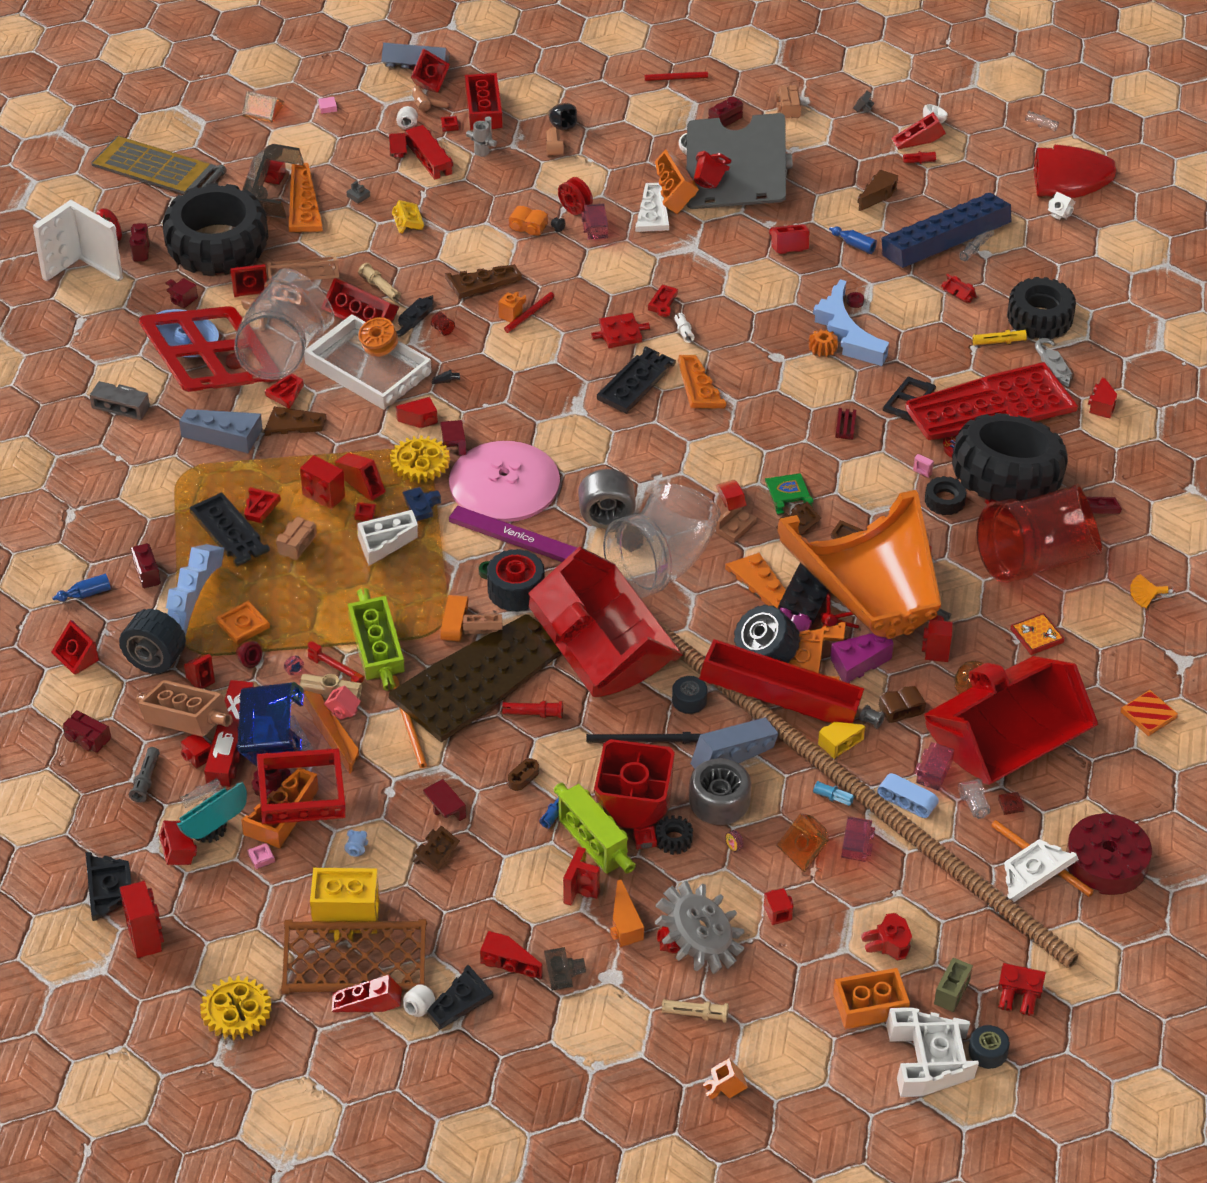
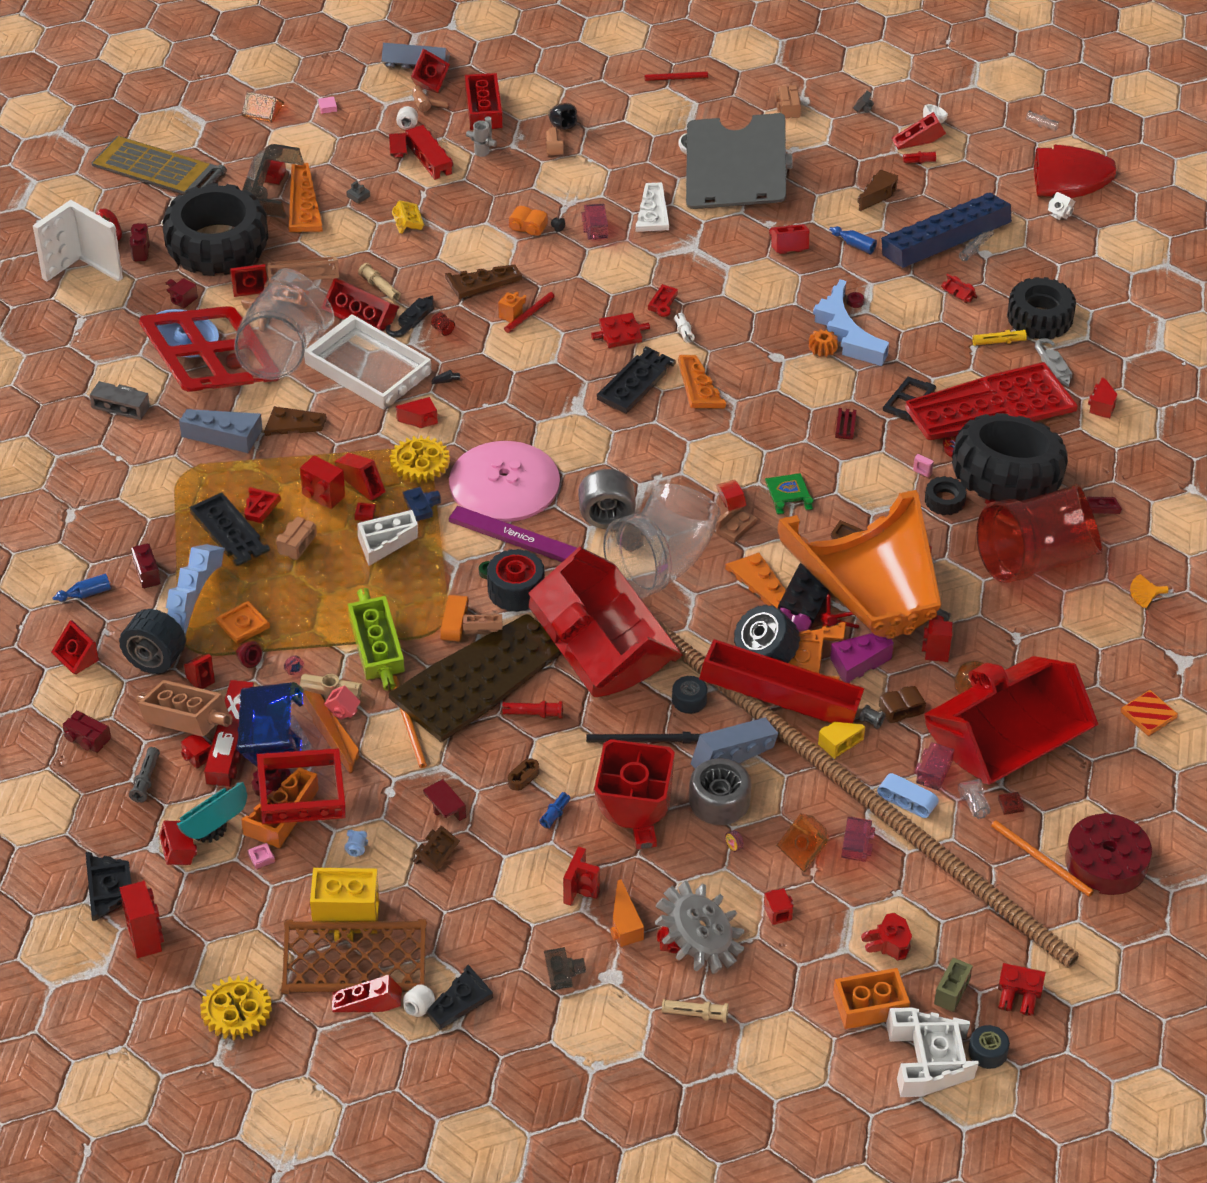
(201, 793): clear pin -> none
(285, 390): red wing -> none
(315, 654): red hinge -> none
(378, 336): orange wheel -> none
(449, 123): red tile -> none
(454, 435): dark red panel -> none
(506, 954): red slope -> none
(574, 195): red wheel -> none
(593, 828): lime brick -> none
(674, 825): black tyre -> none
(675, 181): orange wedge -> none
(710, 169): red container -> none
(727, 111): dark red brick -> none
(727, 1078): orange brick -> none
(806, 515): reddish brown bracket -> none
(833, 793): dark azure axle -> none
(1034, 867): white wing -> none
(1037, 633): tile -> none

